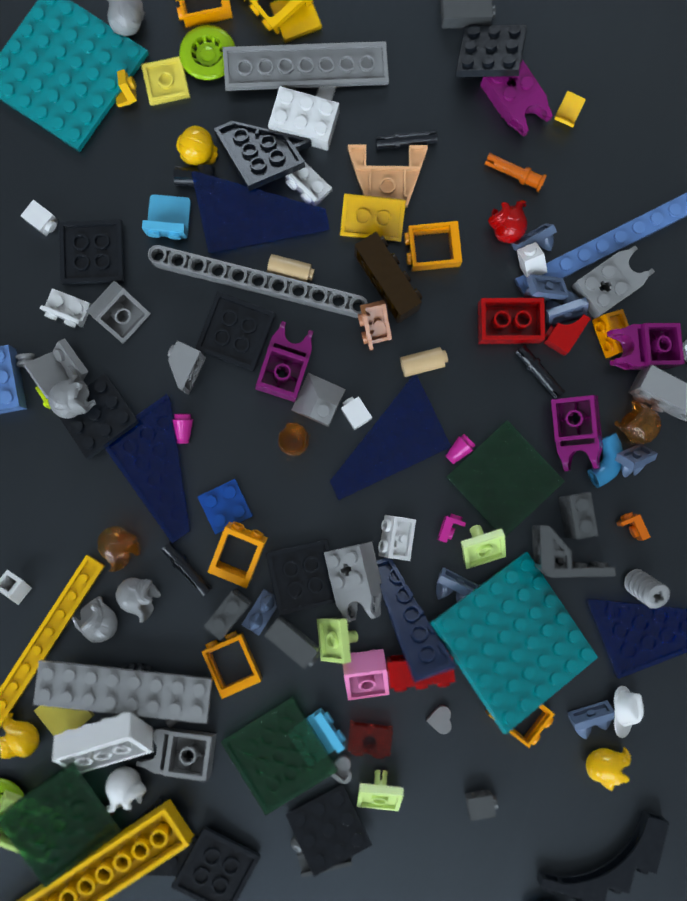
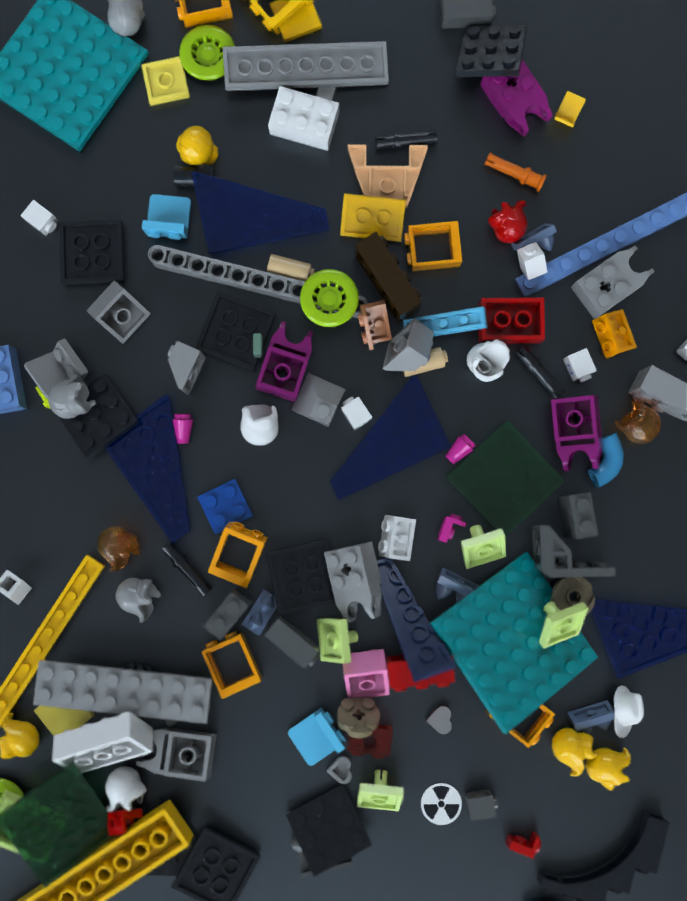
(23, 358): light grey bush -> none
(67, 308): white bracket -> none
(97, 621): light grey hair -> none
(118, 820): none -> red bracket
(128, 89): yellow bracket -> none
(257, 345): none -> sand green tile
(259, 424): none -> white hair
(261, 153): black wing -> none
(279, 755): clear green plate -> none
(293, 439): clear orange hair -> none
(309, 184): white bracket -> none
(329, 298): none -> lime wheel
(362, 706): none -> dark tan plate
(409, 348): none -> light grey slope
(441, 804): none -> white sticker
(454, 321): none -> medium azure tile
(488, 360): none -> white hair
(520, 845): none -> red bracket
(546, 287): sand blue tile -> none
(562, 624): none -> yellowish green tile
(563, 337): red arch -> none
(568, 585): none -> dark tan plate
(571, 309): sand blue tile -> none
(572, 749): none -> yellow hair
(580, 365): none -> white brick
(635, 459): sand blue tile -> none
(637, 528): orange bracket -> none
(646, 588): light grey piece -> none
(649, 345): magenta brick -> none

